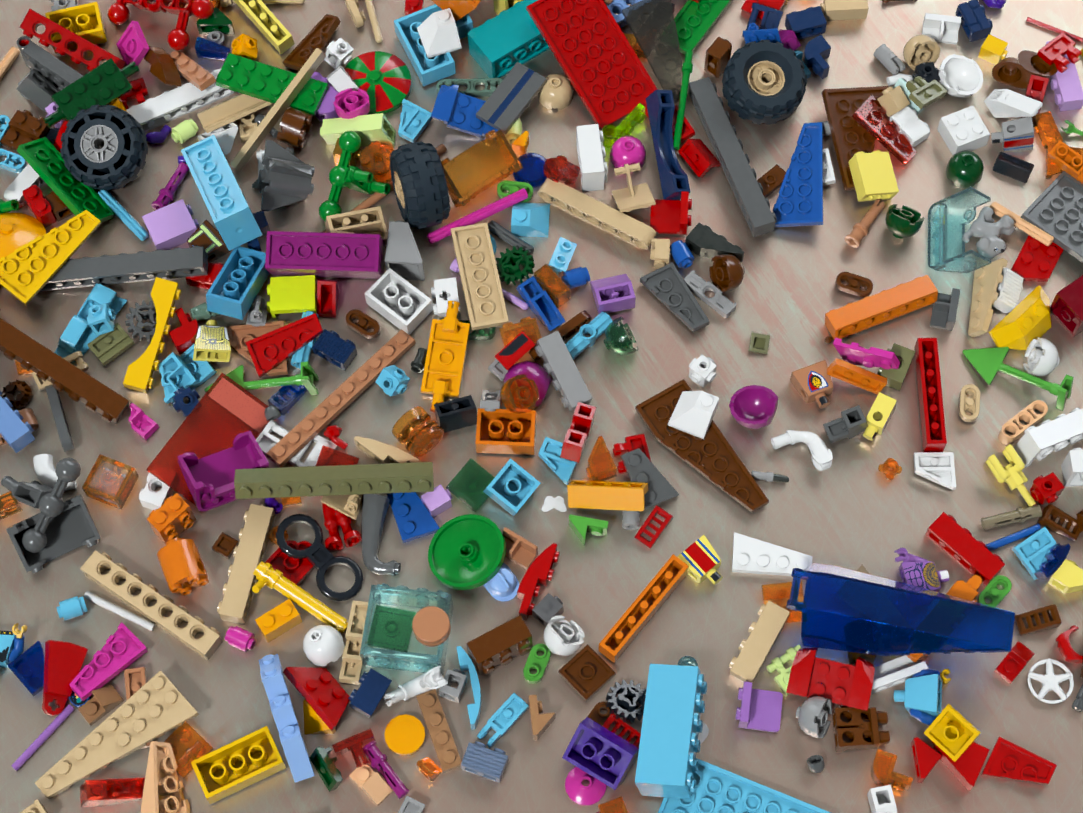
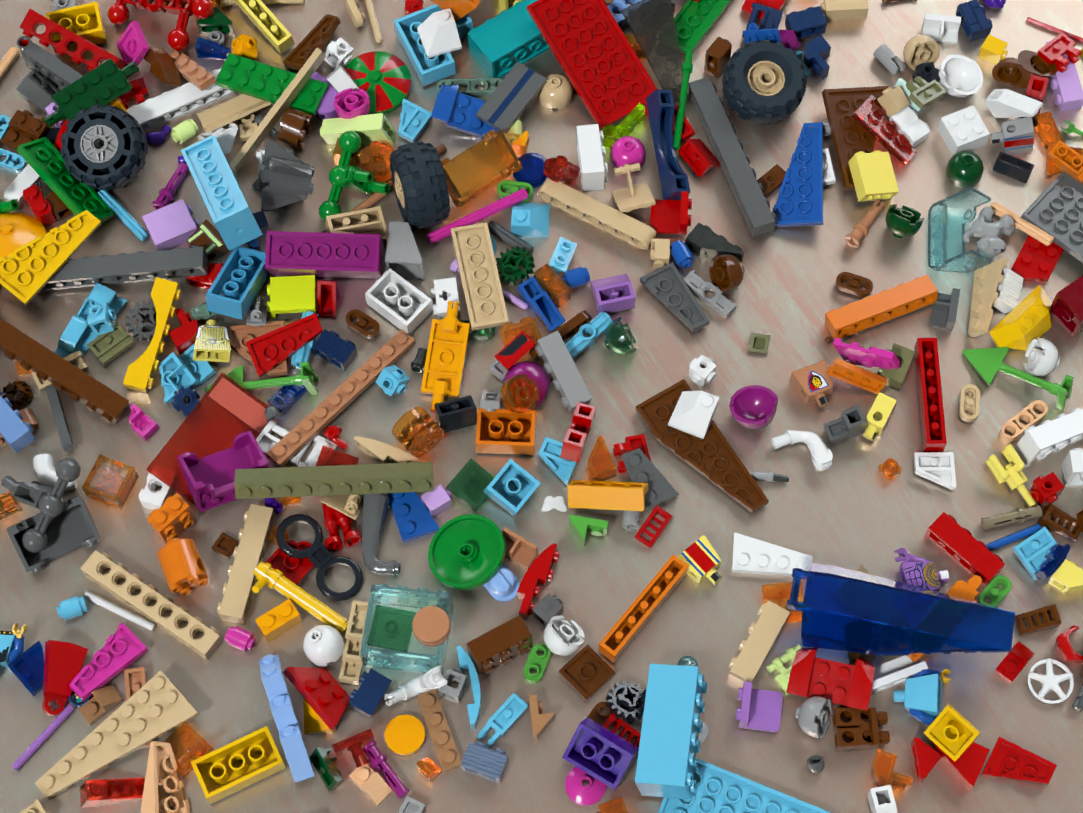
(893, 79): white arm -> none

